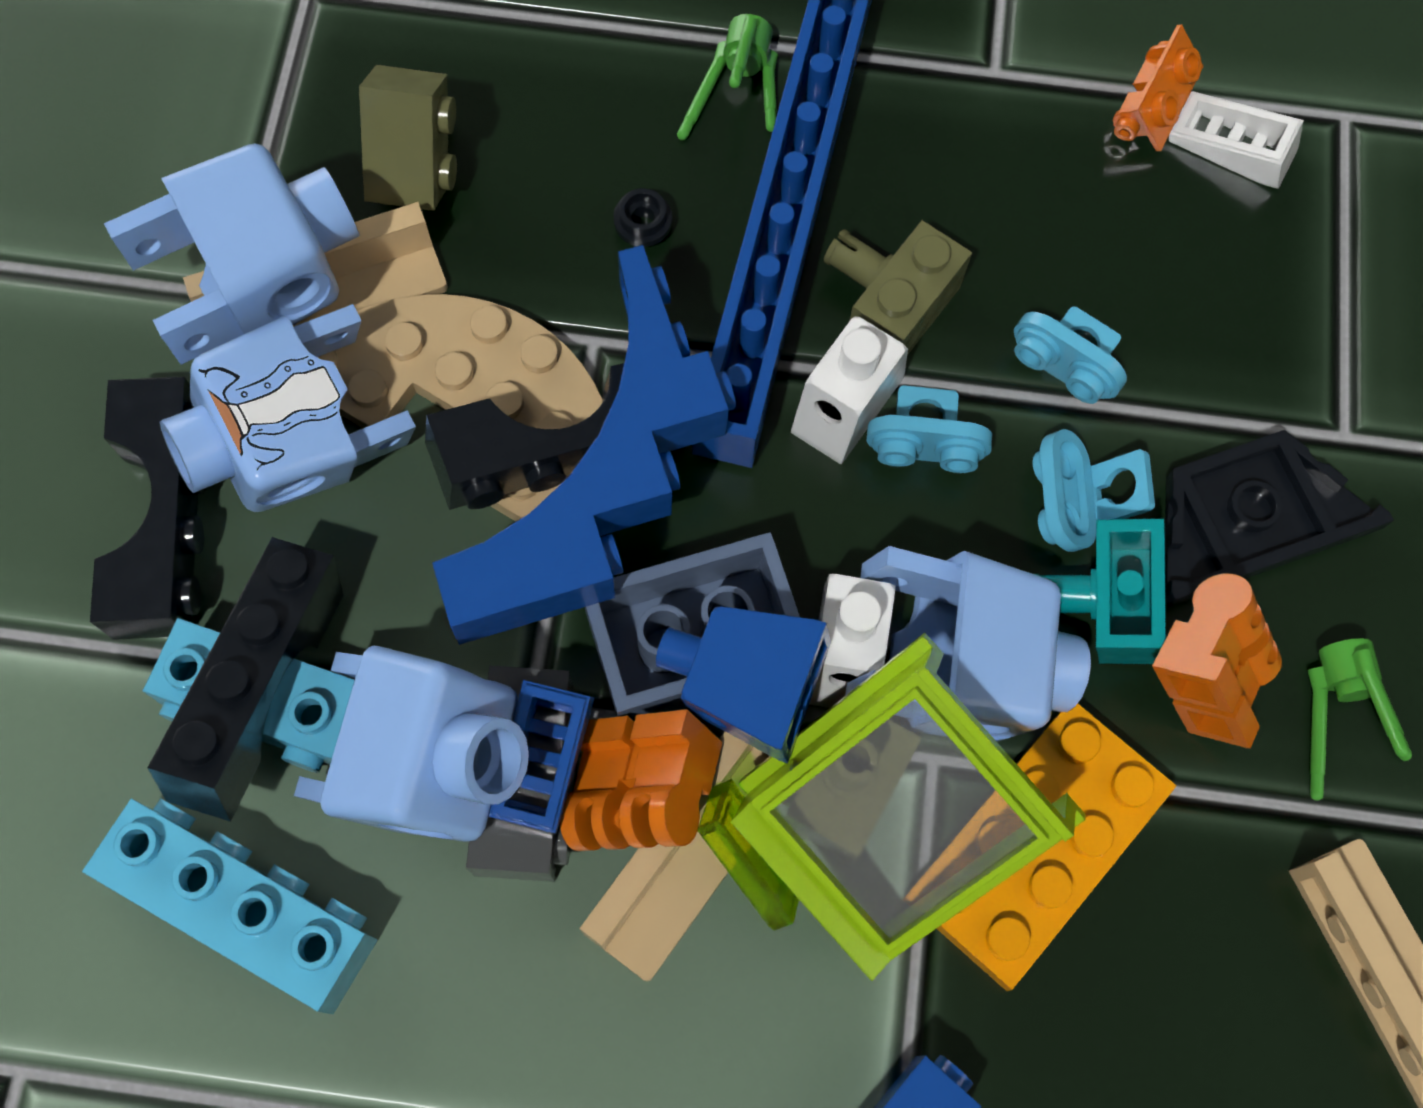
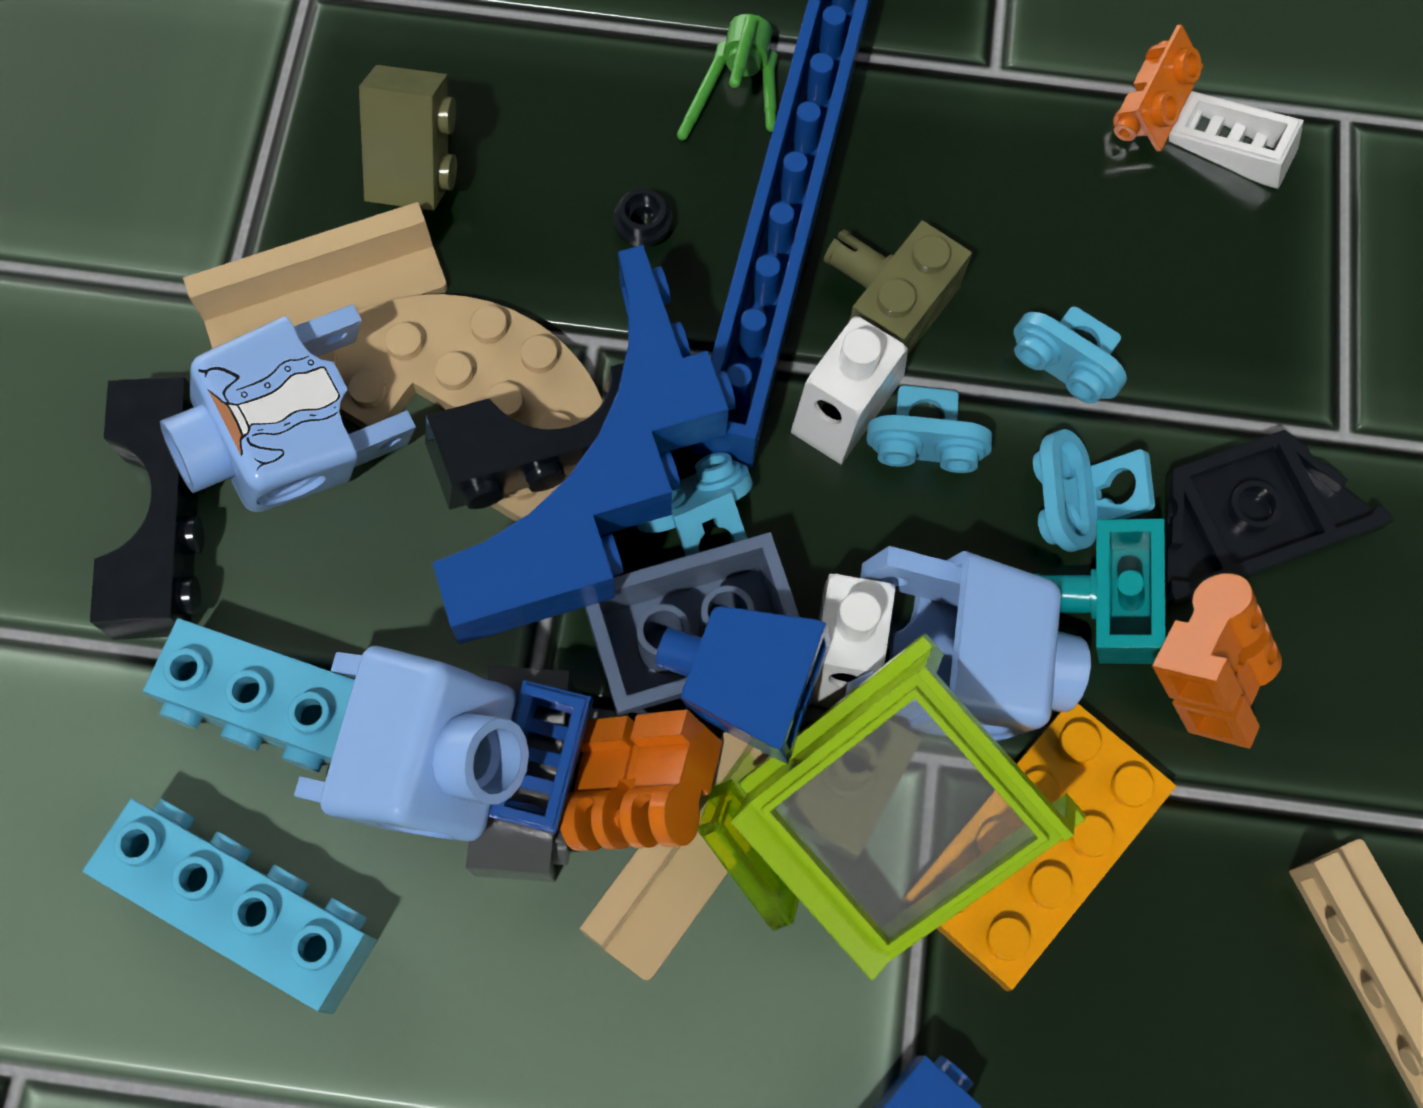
(221, 722): black arch -> none
(257, 242): light blue piece -> none
(705, 497): none -> medium azure bracket
(1354, 675): bright green plant -> none

